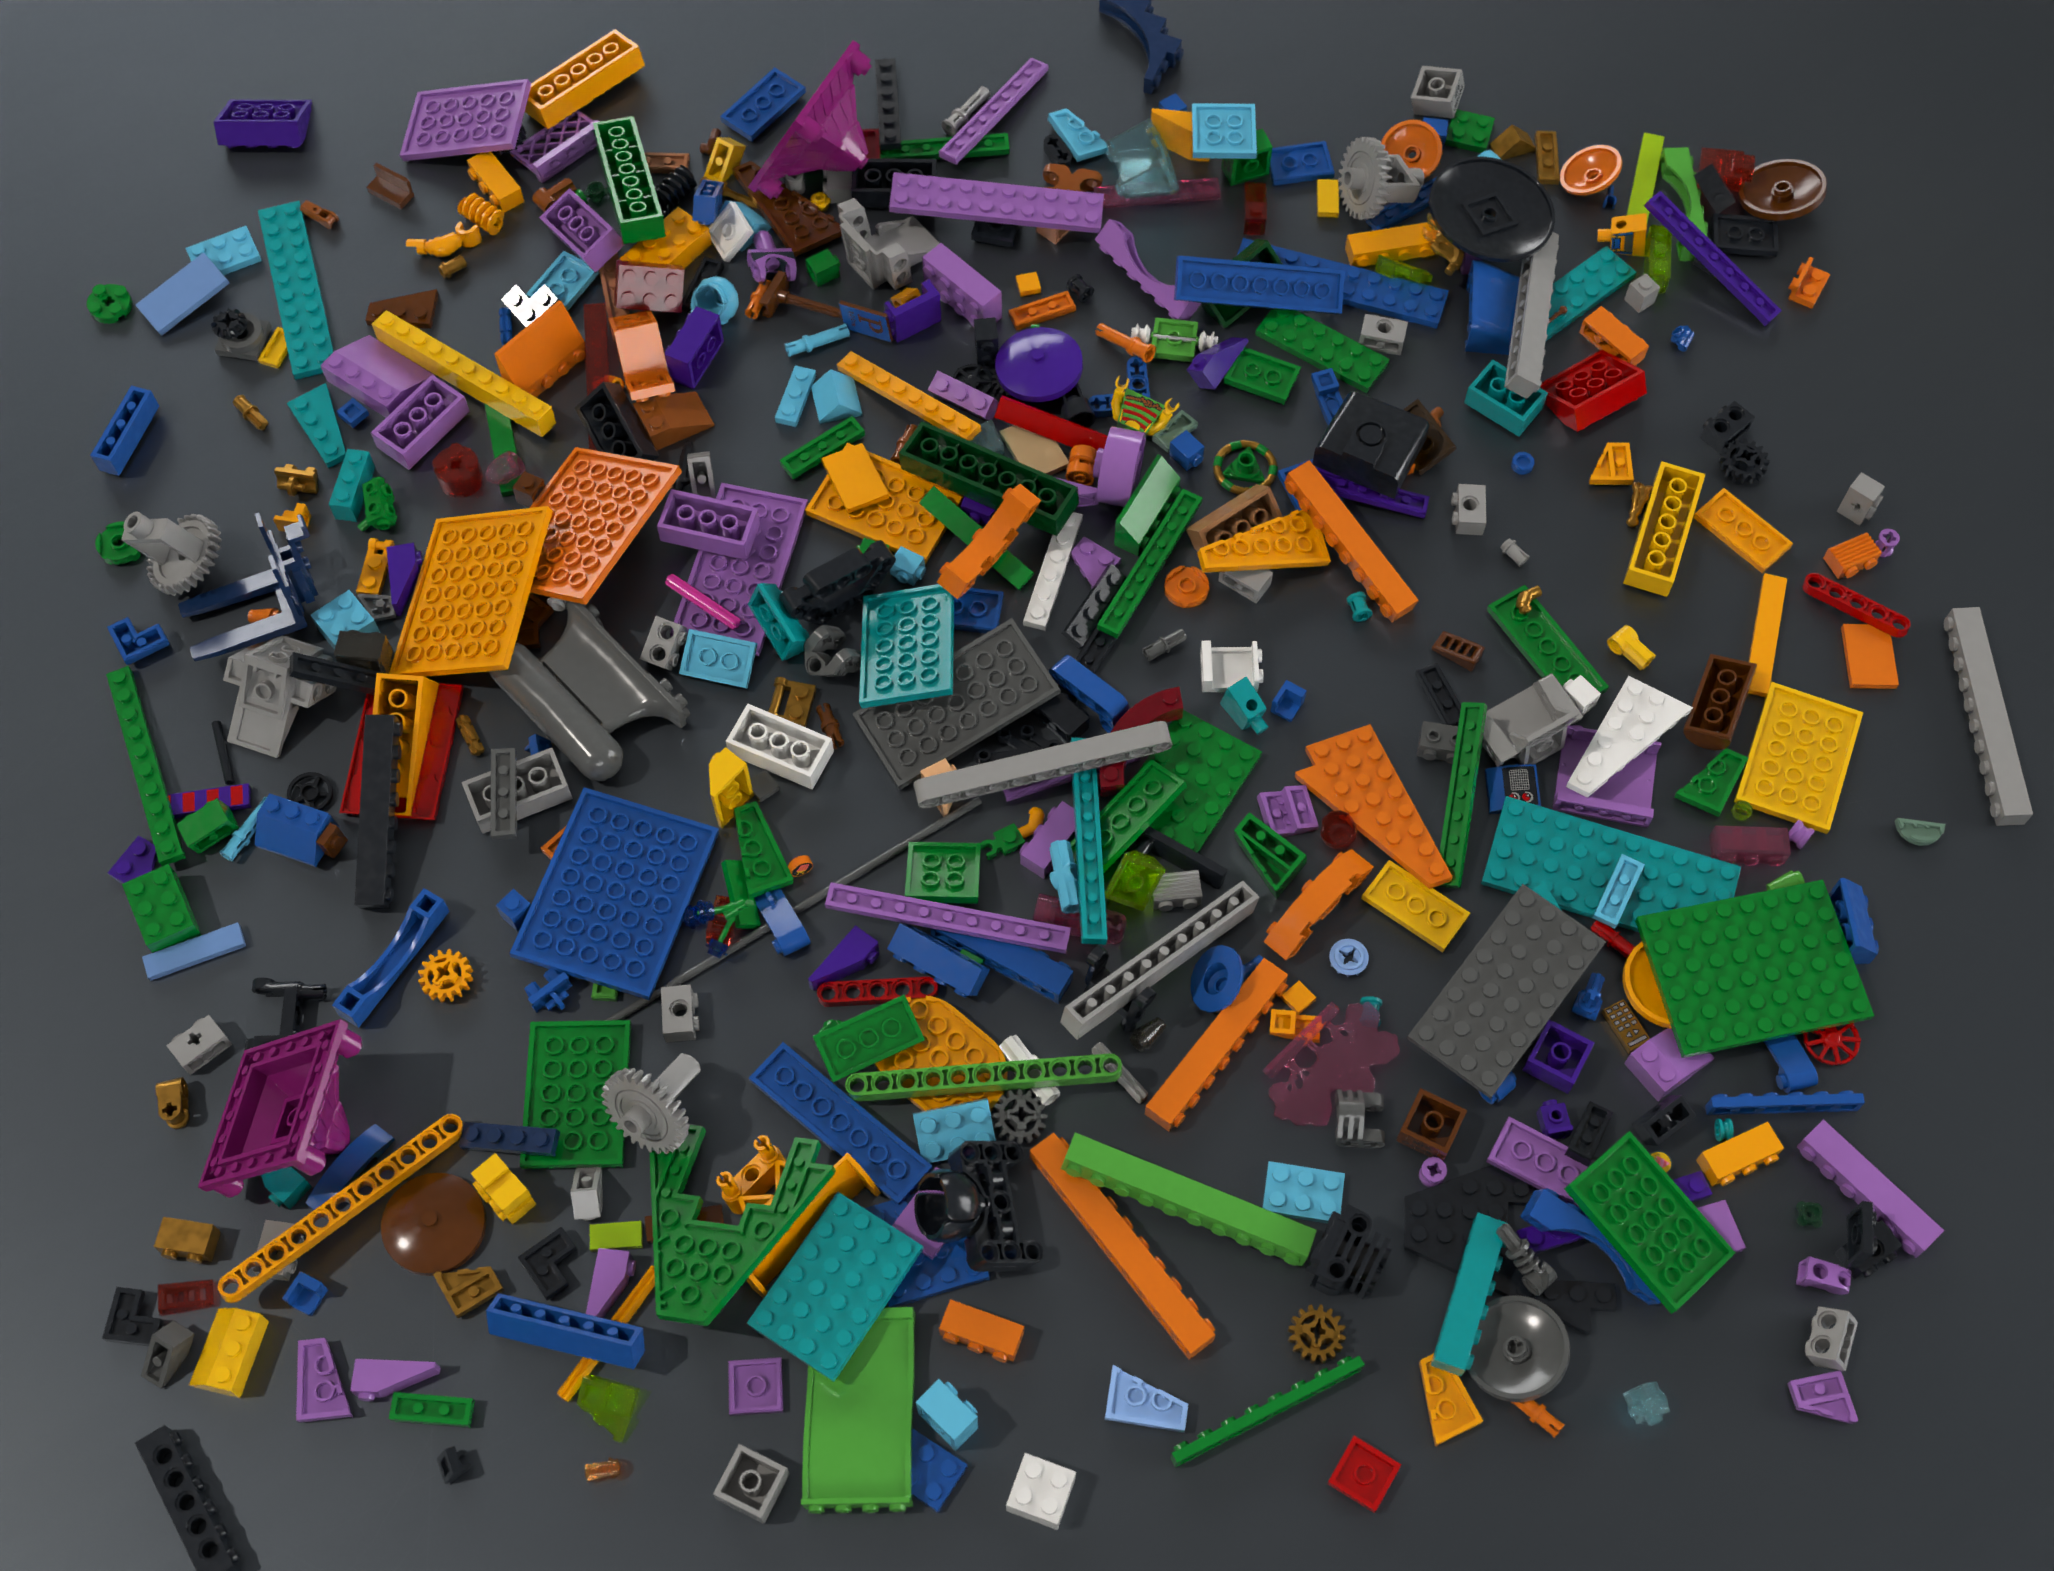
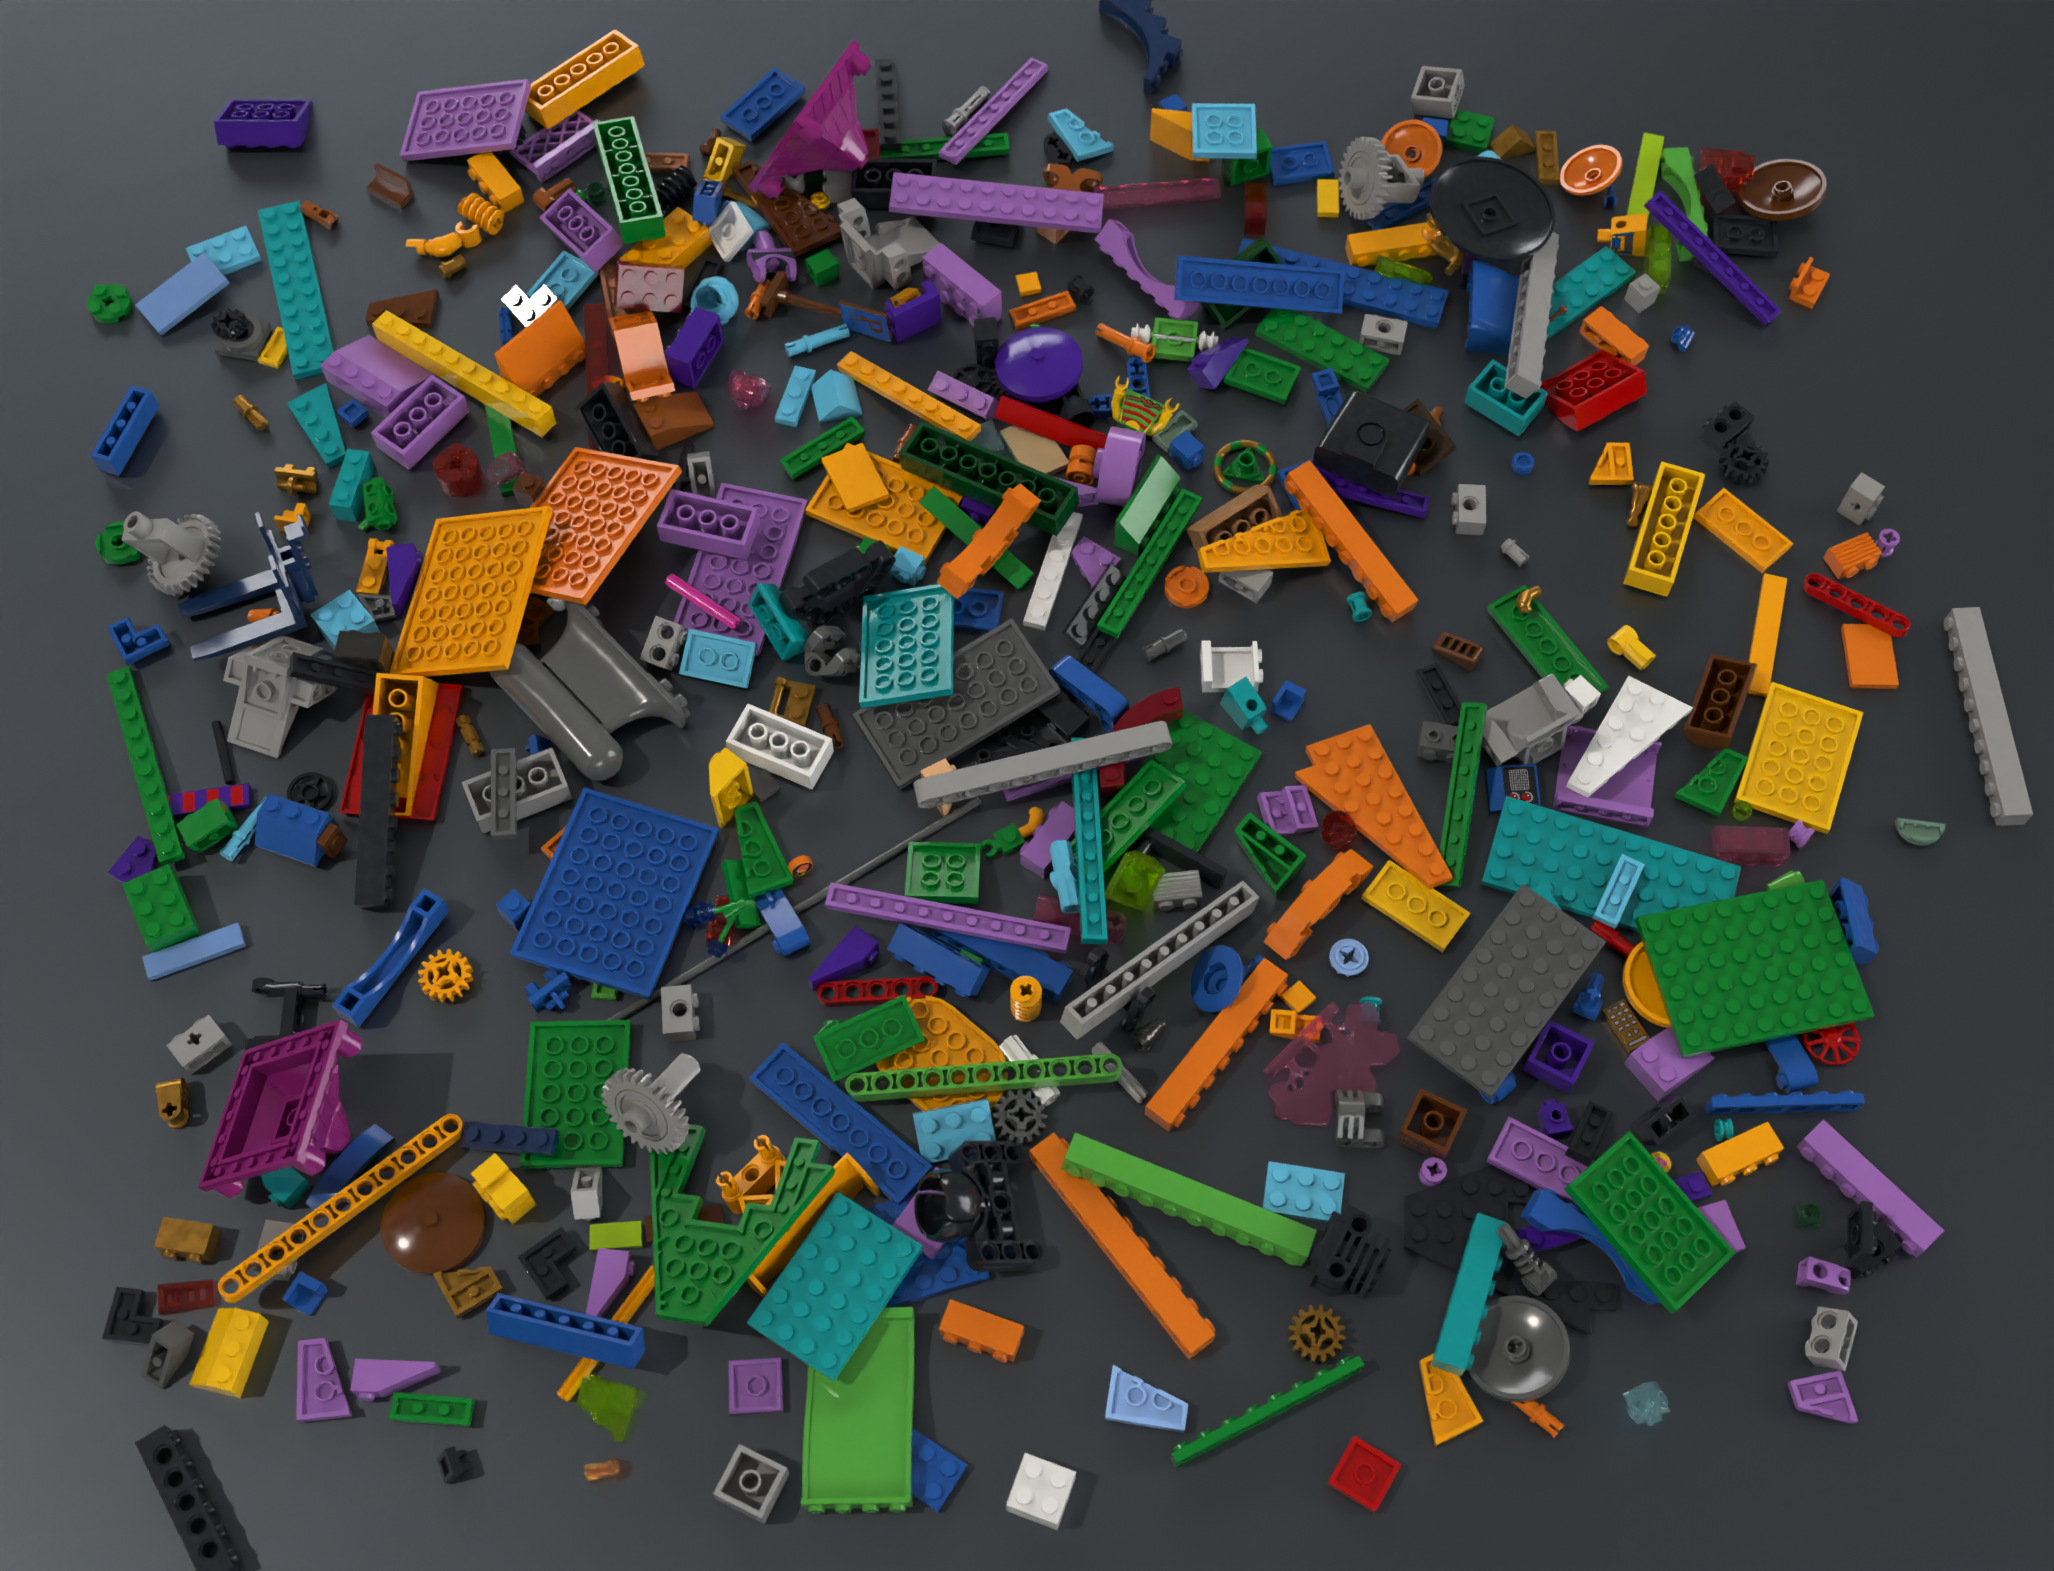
(747, 390): none -> clear pink cylinder
(947, 1413): medium azure brick -> none
(1026, 998): none -> light orange piece
(1142, 162): clear light blue windscreen -> none

